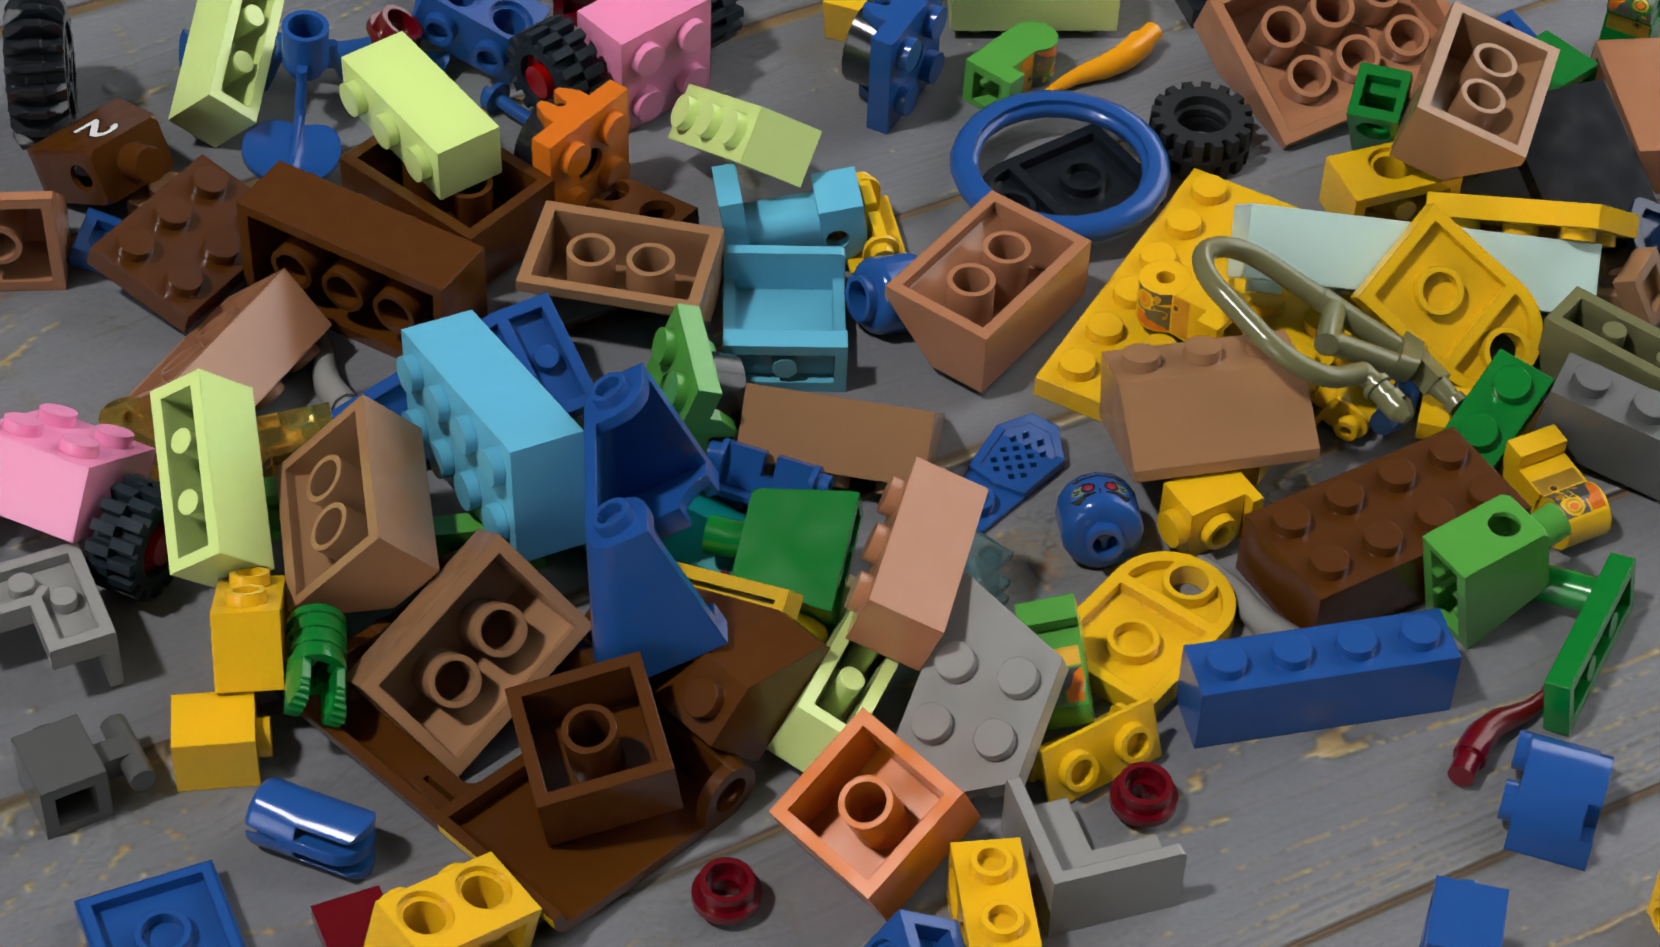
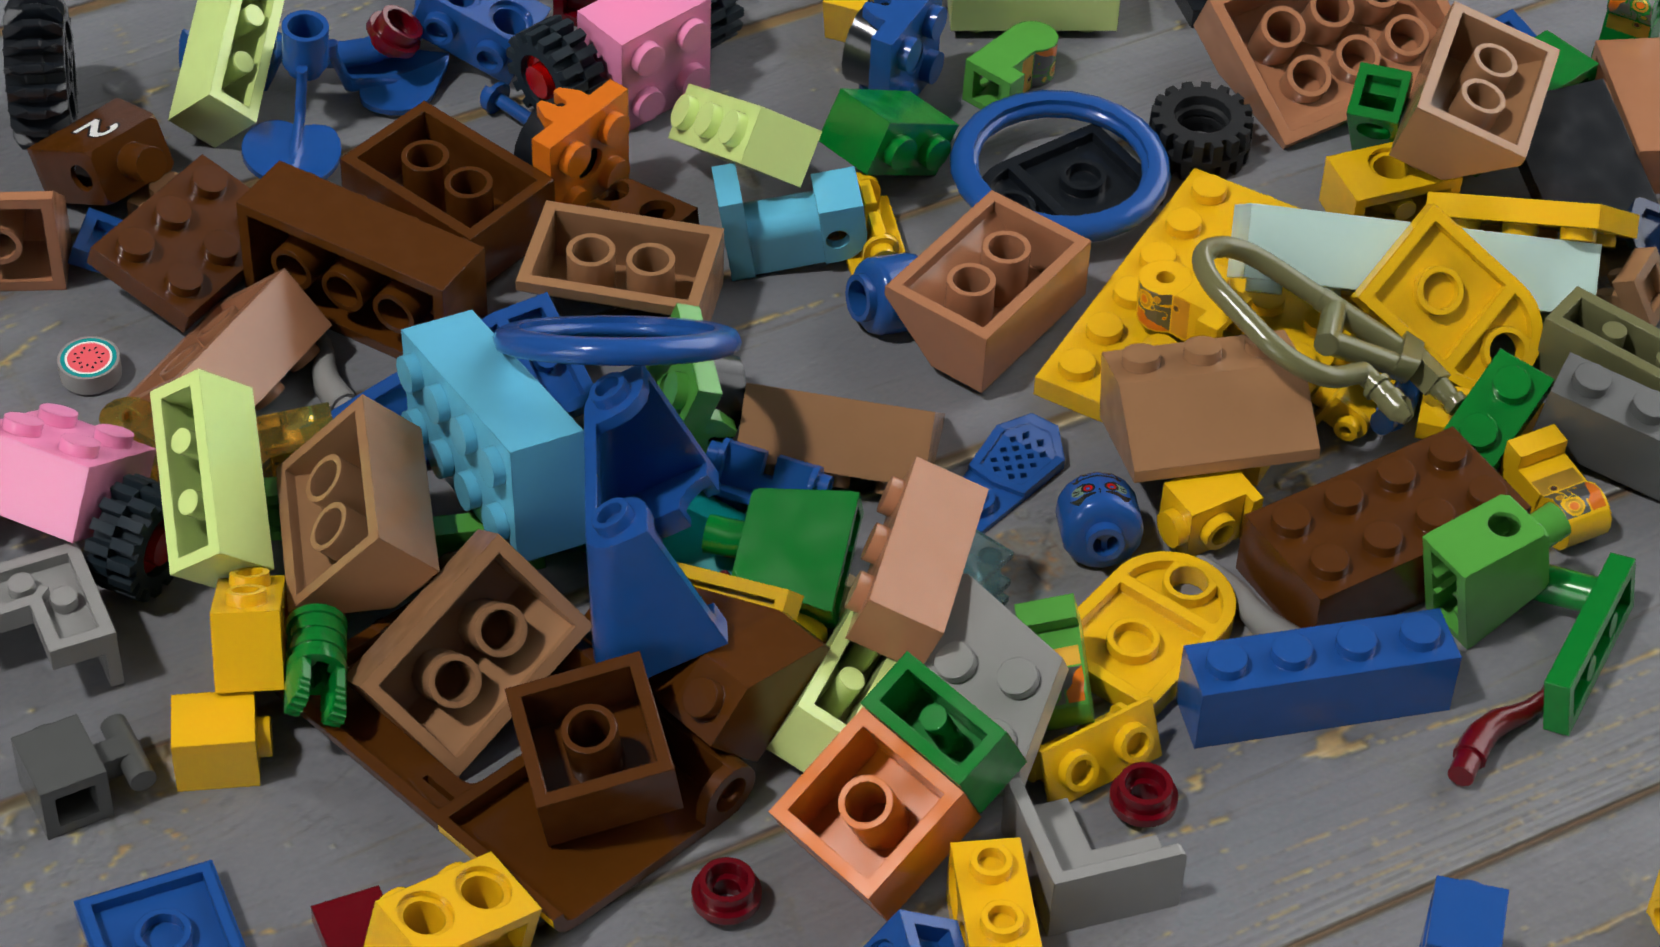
(89, 365): none -> tile
(313, 828): blue arm -> none
(421, 115): yellowish green brick -> none
(617, 340): none -> blue wedge
(787, 315): medium azure panel -> none
(888, 132): none -> green brick
(945, 730): none -> green brick
(1115, 61): light orange animal -> none
(1557, 800): blue cylinder -> none

